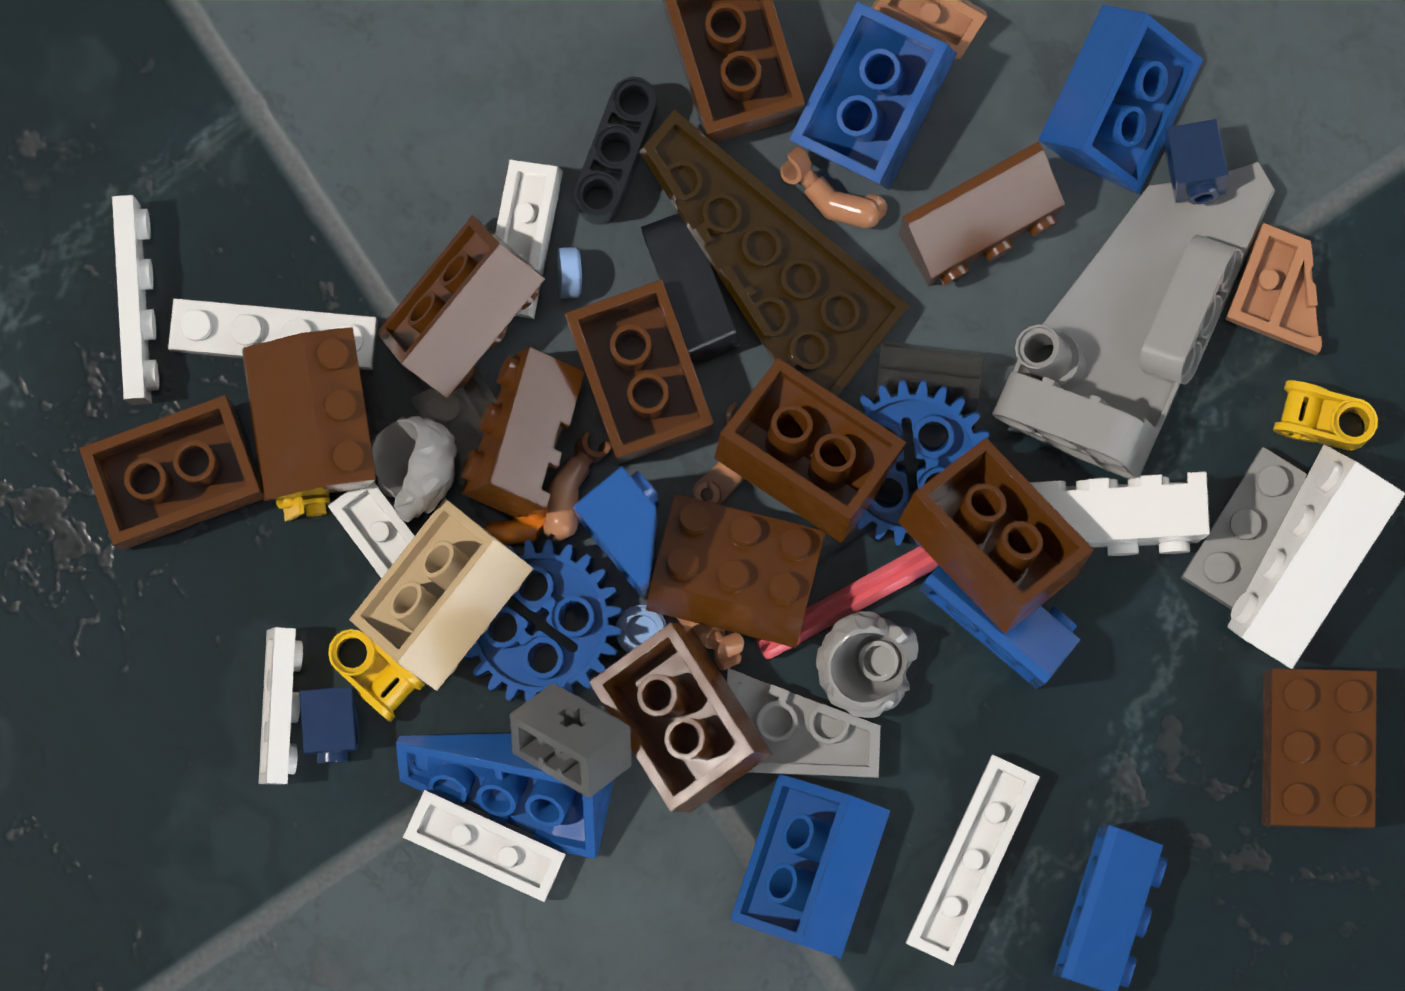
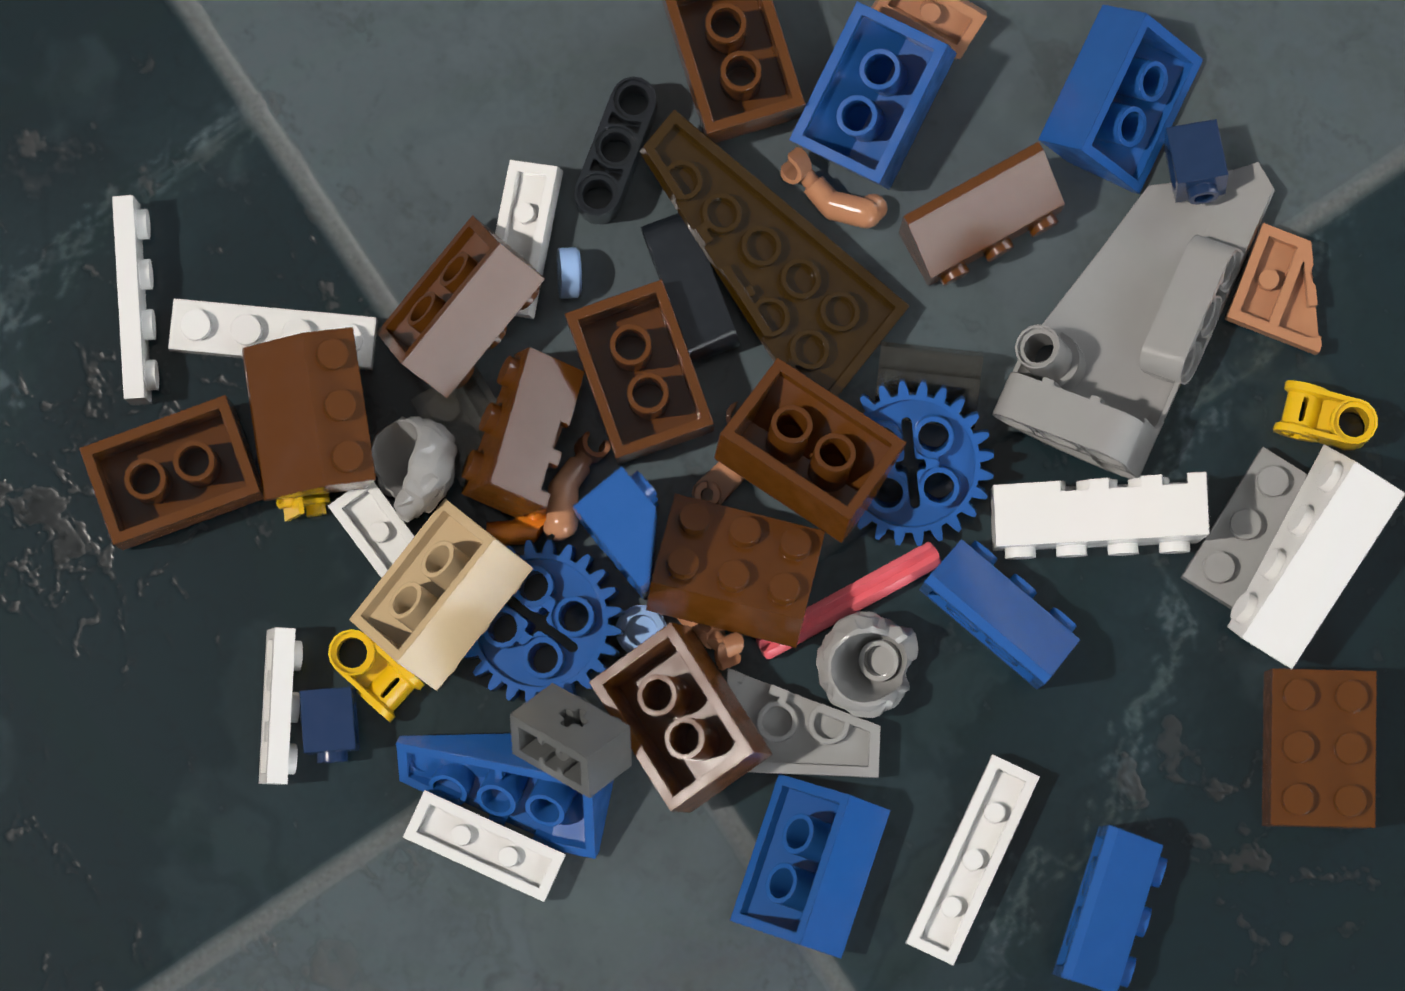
(995, 535): reddish brown brick -> none

